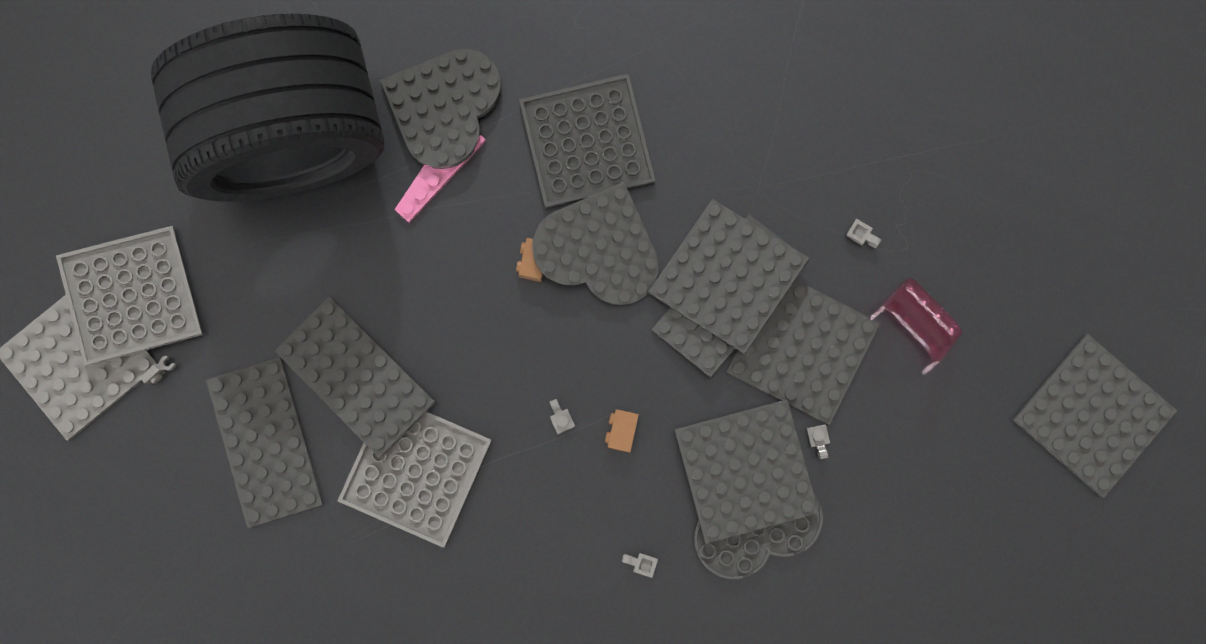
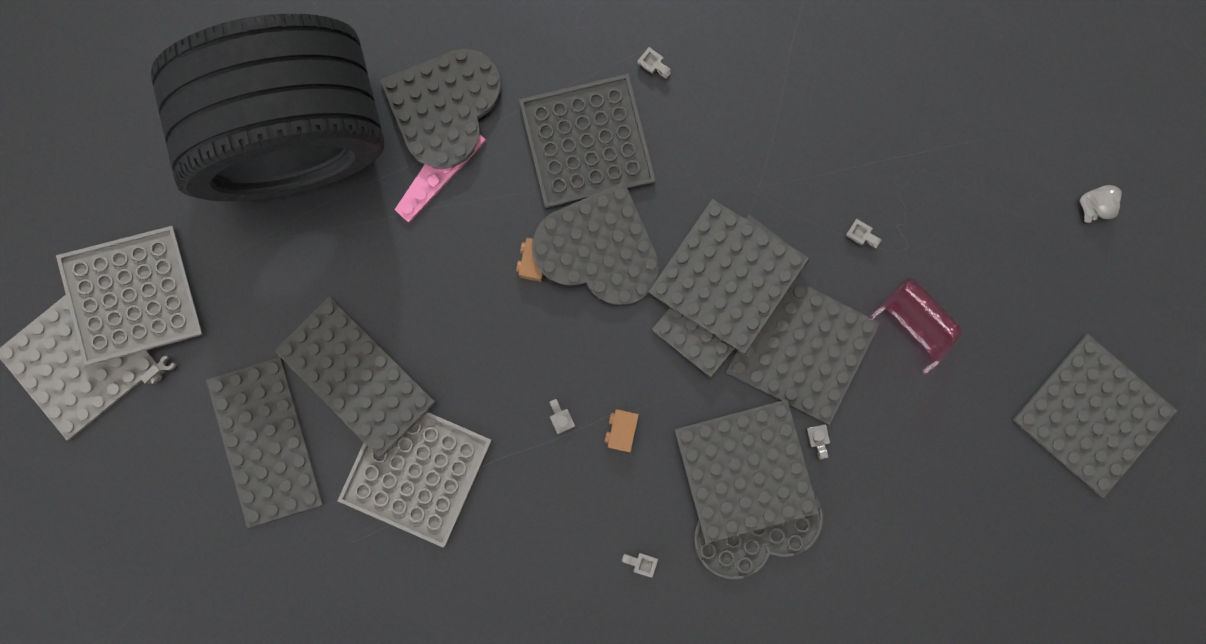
(653, 62): none -> light grey plate
(1101, 203): none -> light grey piece

